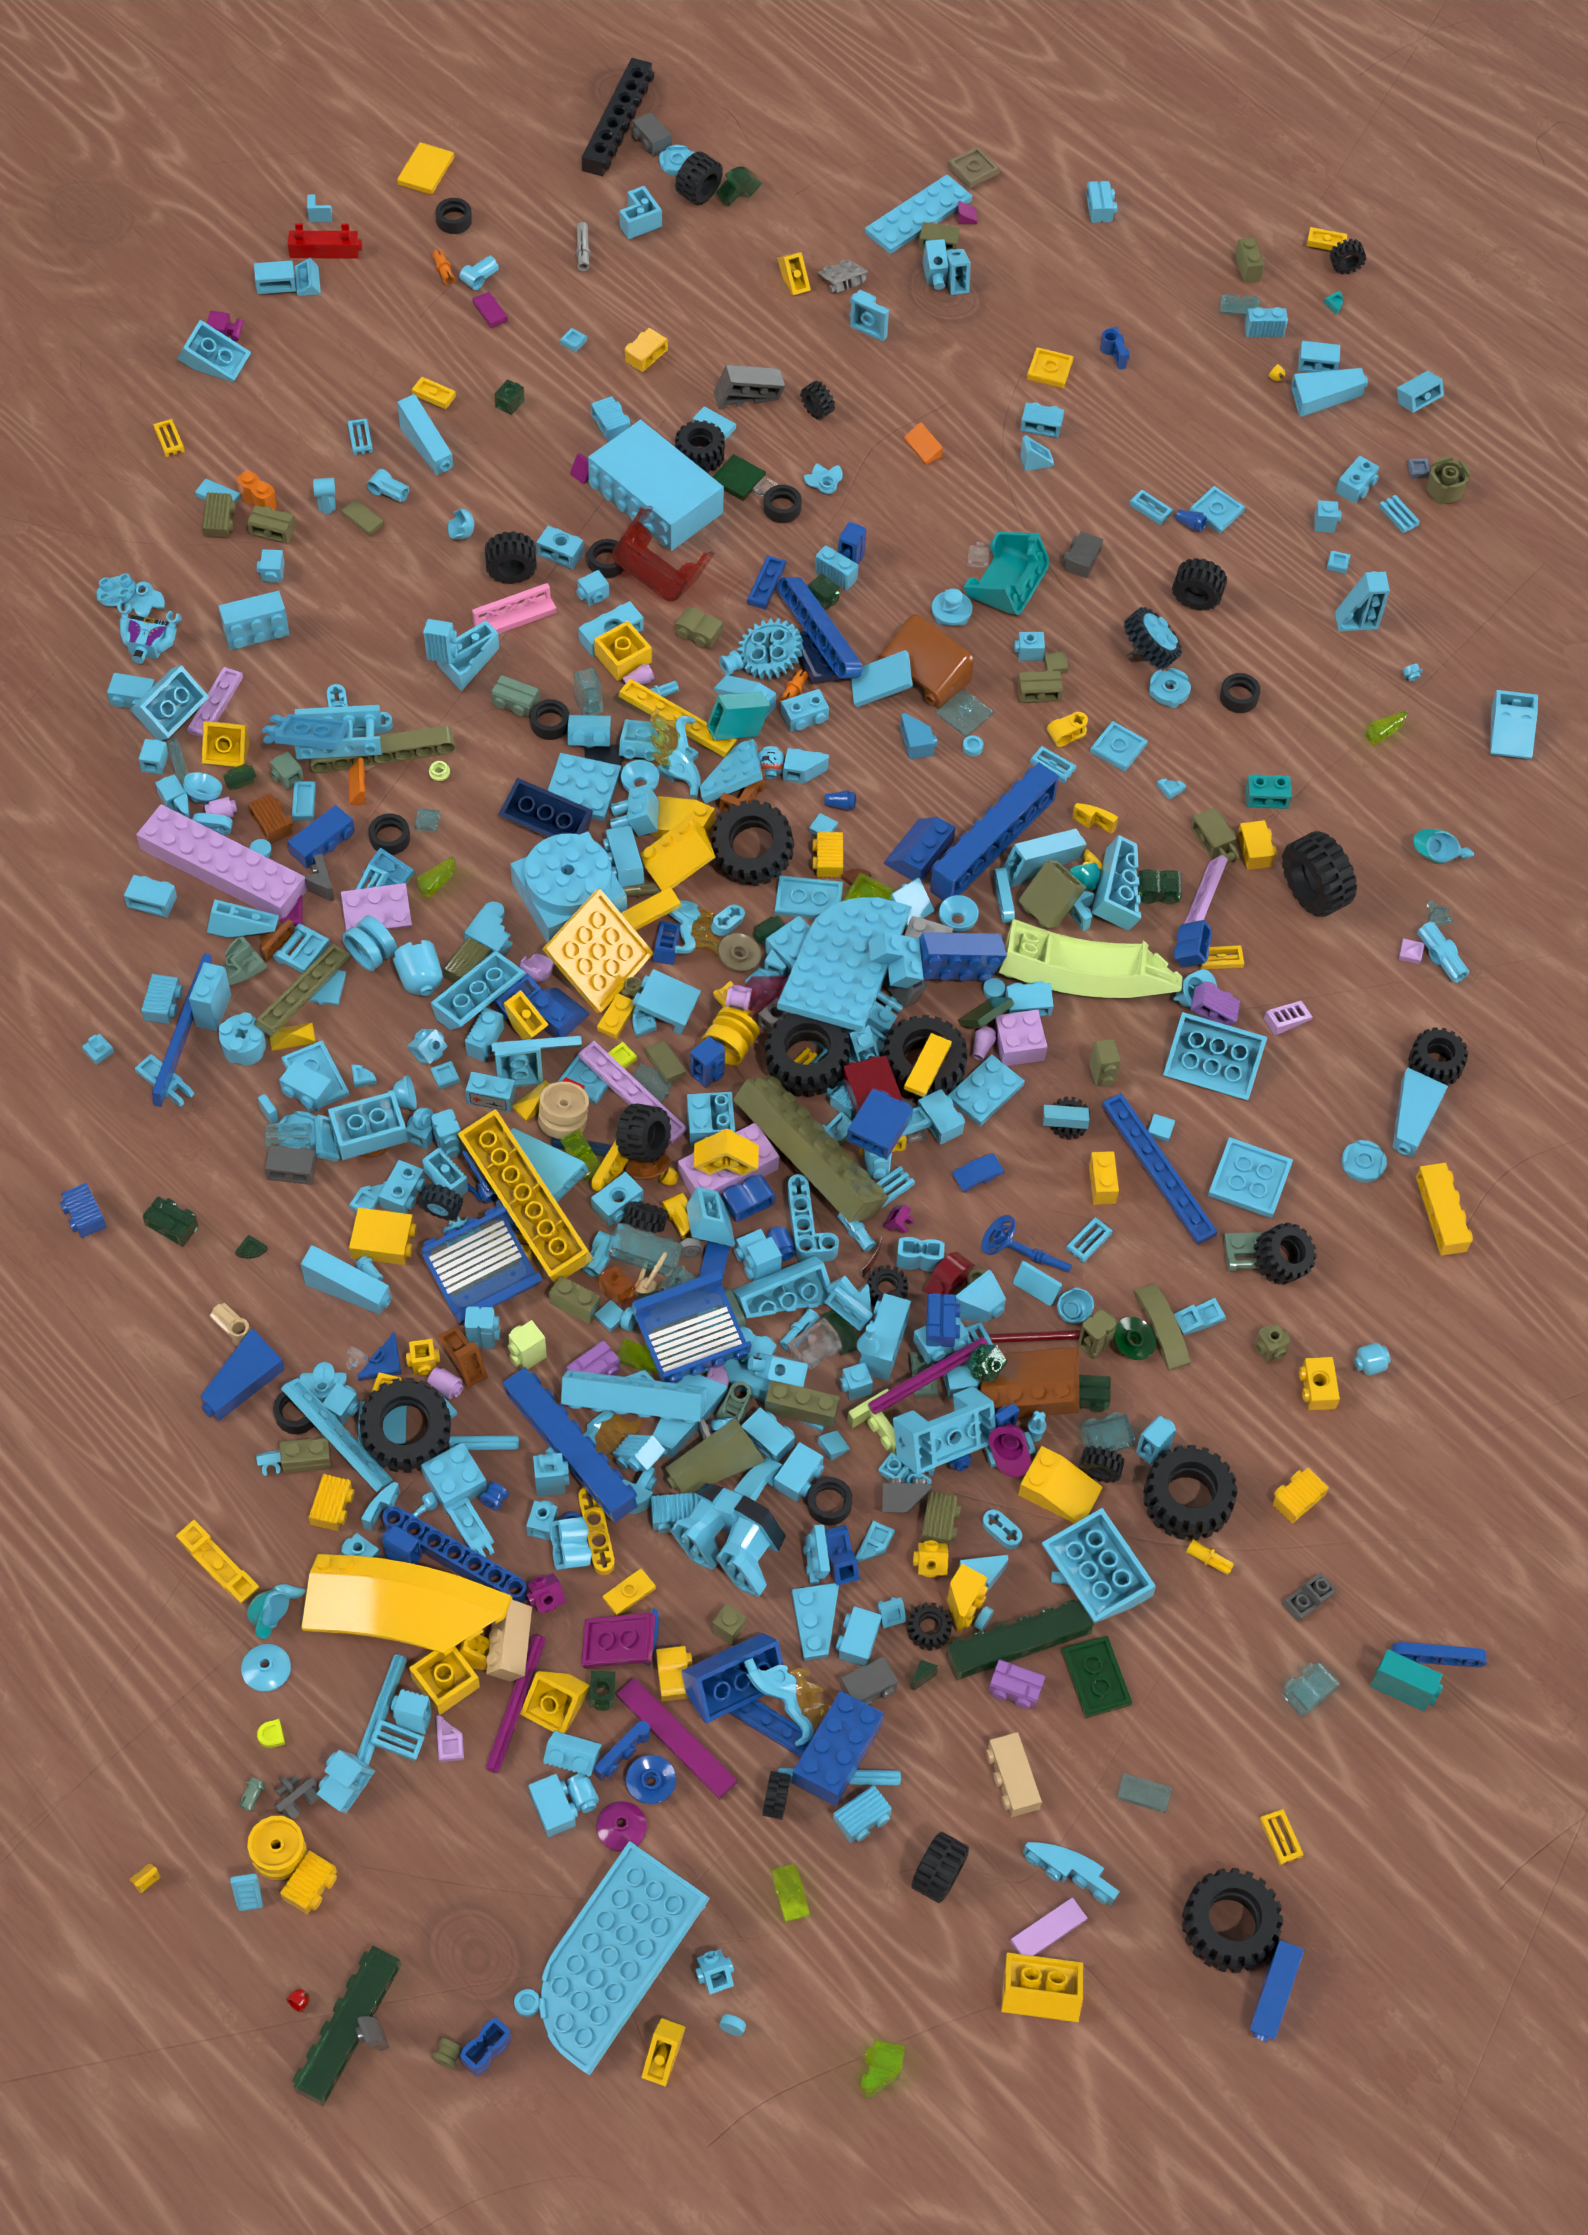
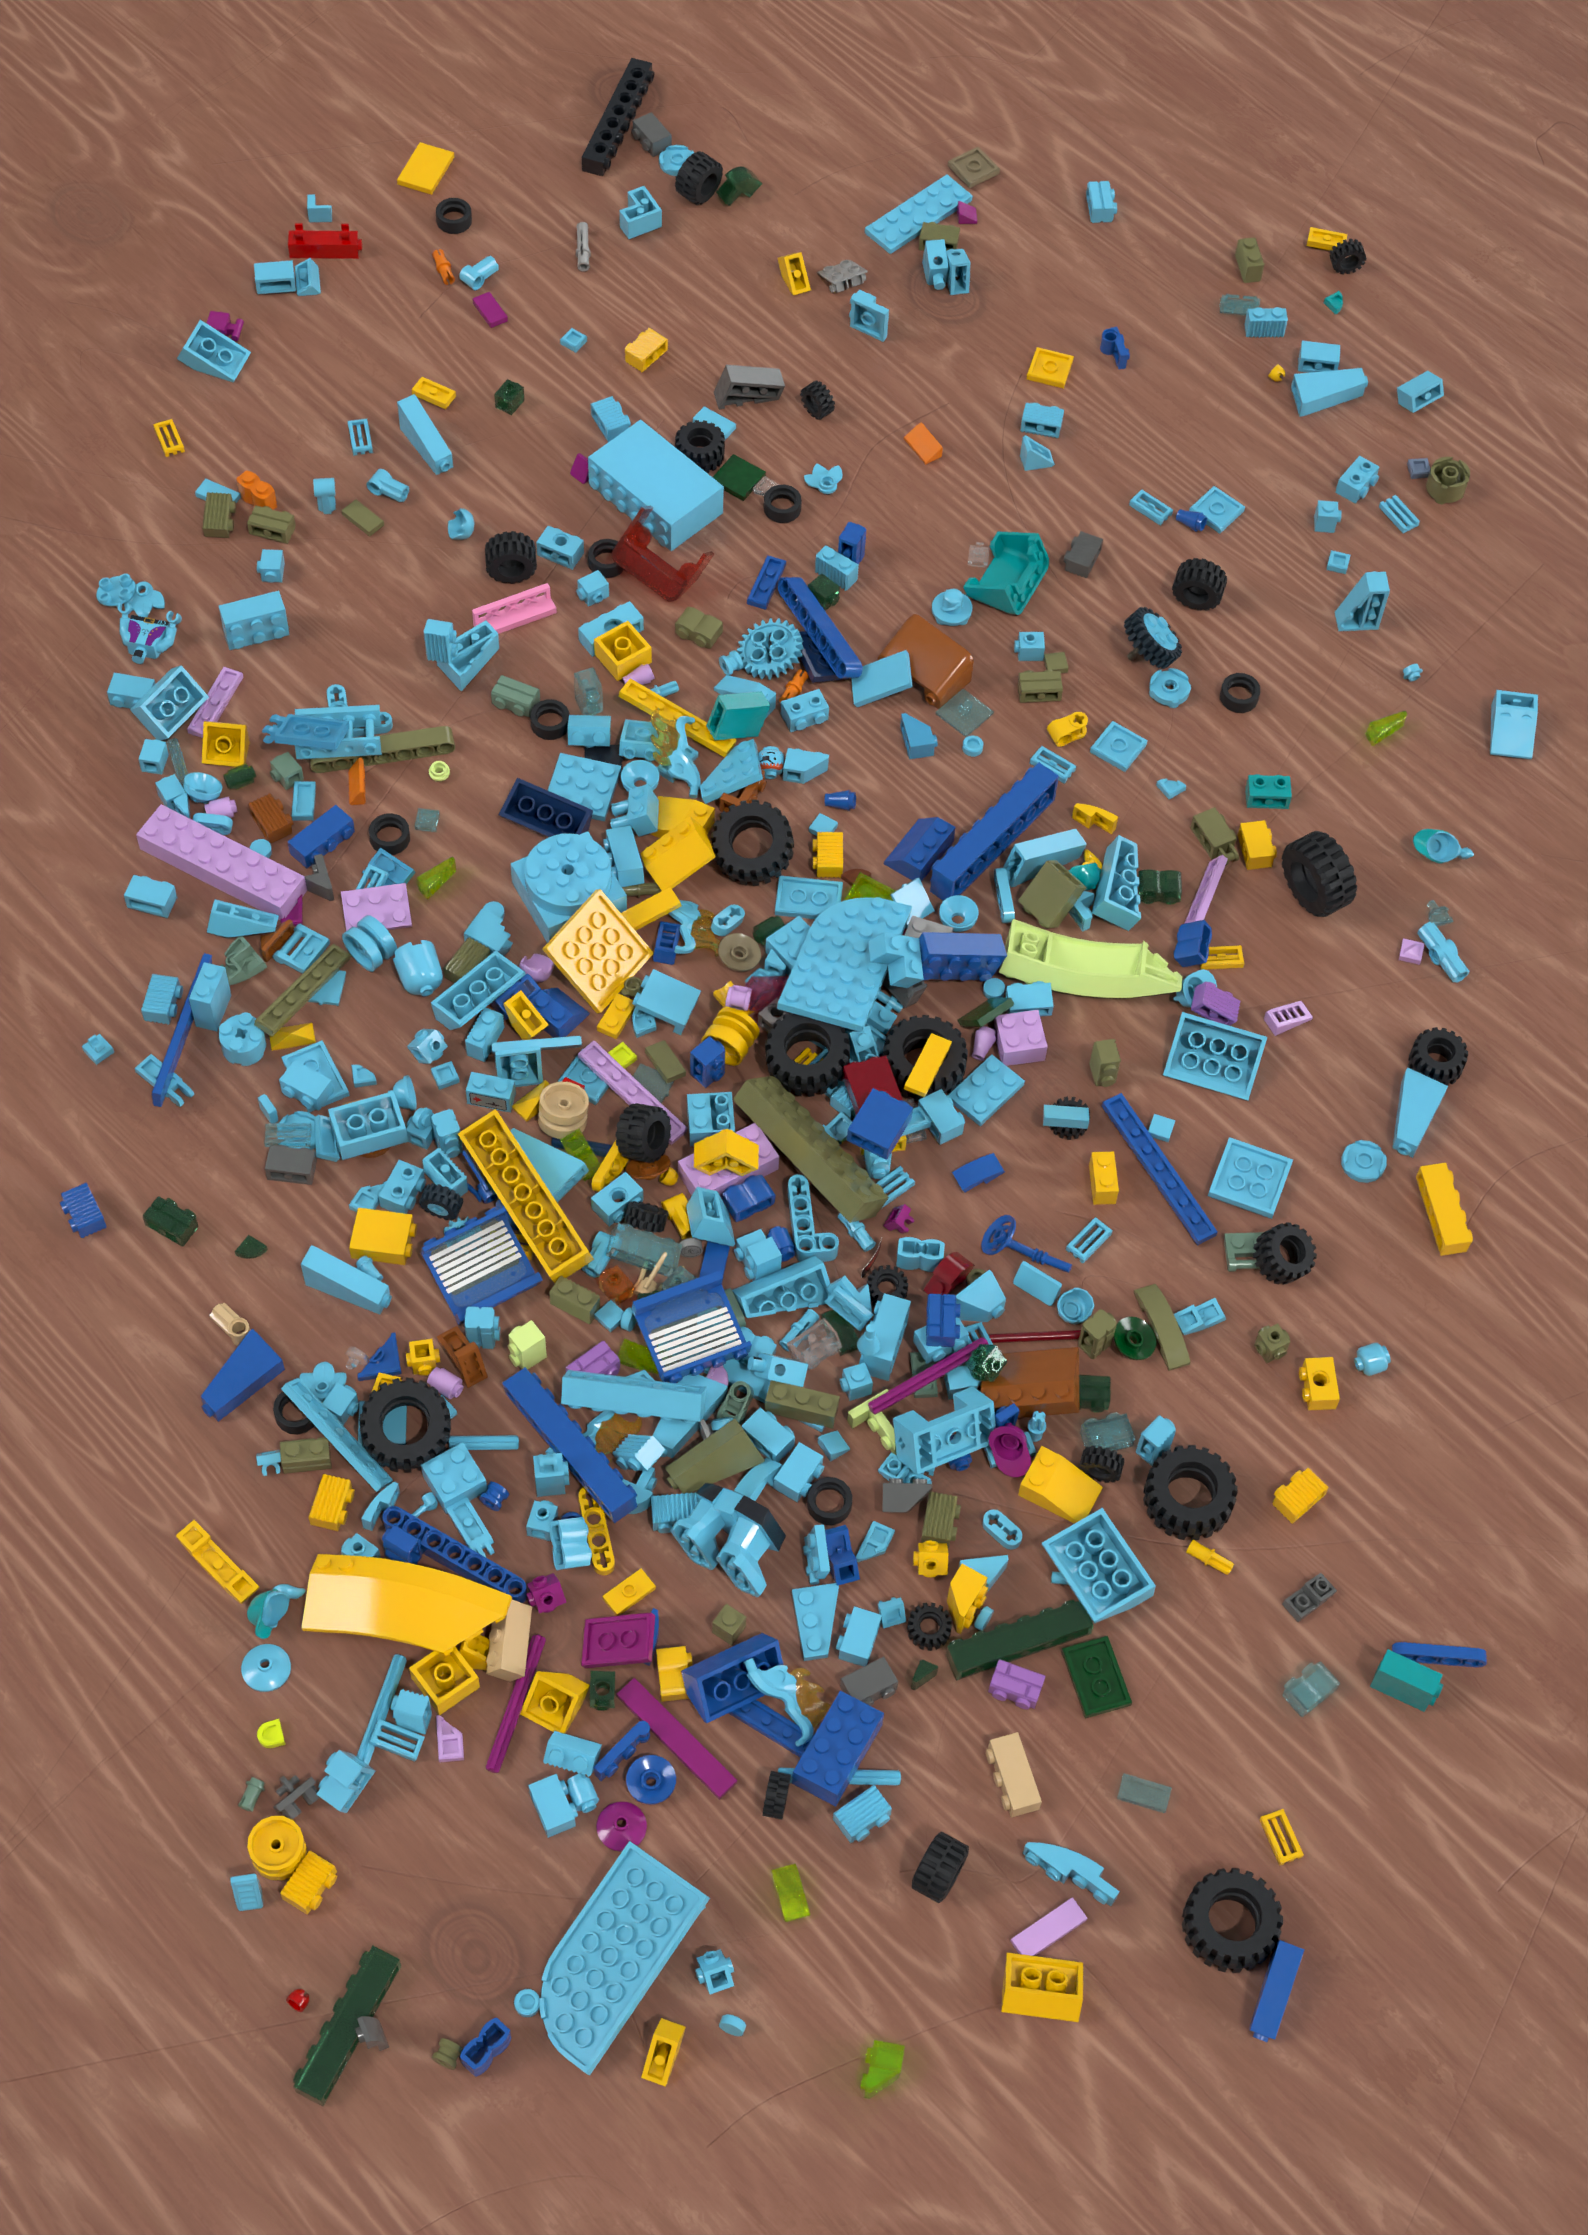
(145, 1878): yellow slope -> none

